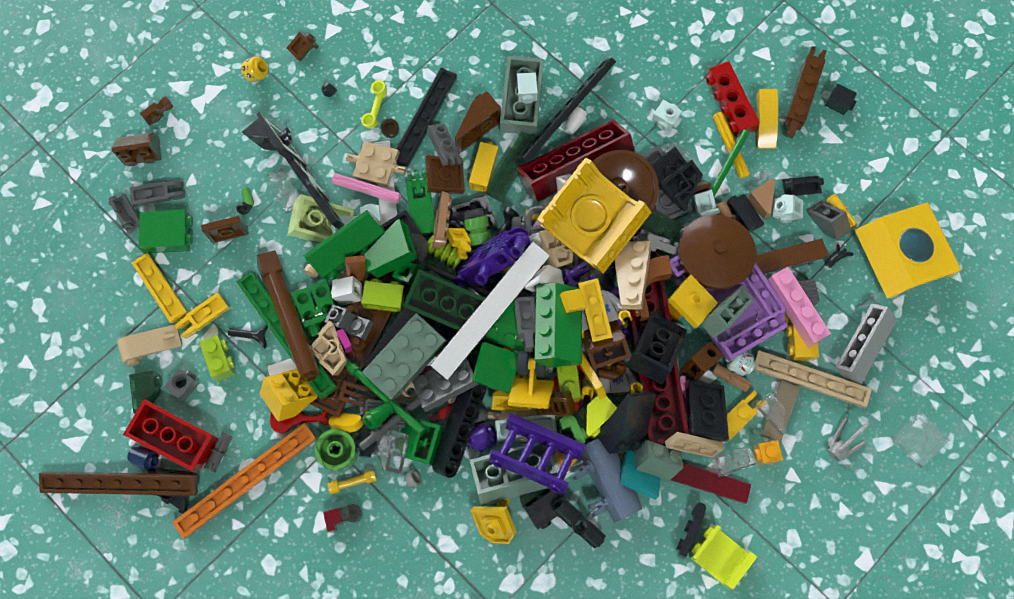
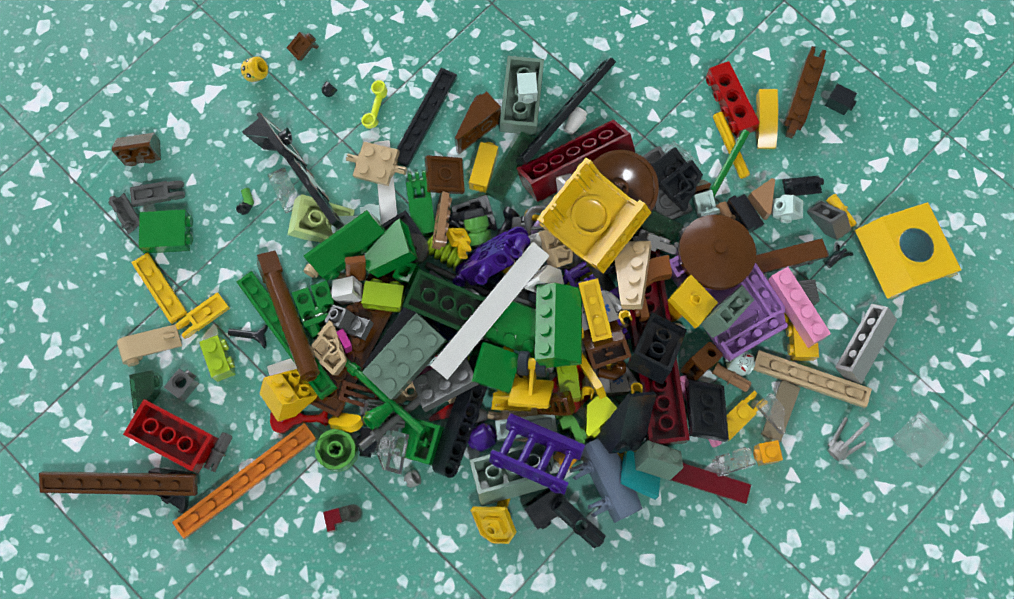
(143, 457): dark blue brick -> none
(155, 111): reddish brown plate -> none
(225, 229): reddish brown tile -> none
(335, 486): yellow bar -> none
(366, 188): bright pink axle -> none
(390, 128): dark brown tile -> none
(444, 144): dark grey hinge -> none
(525, 321): dark grey hinge -> none
(573, 300): yellow tile -> none
(667, 116): light aqua brick -> none
(691, 528): black hinge -> none
(694, 445): tan tile -> none
(722, 557): neon yellow panel -> none

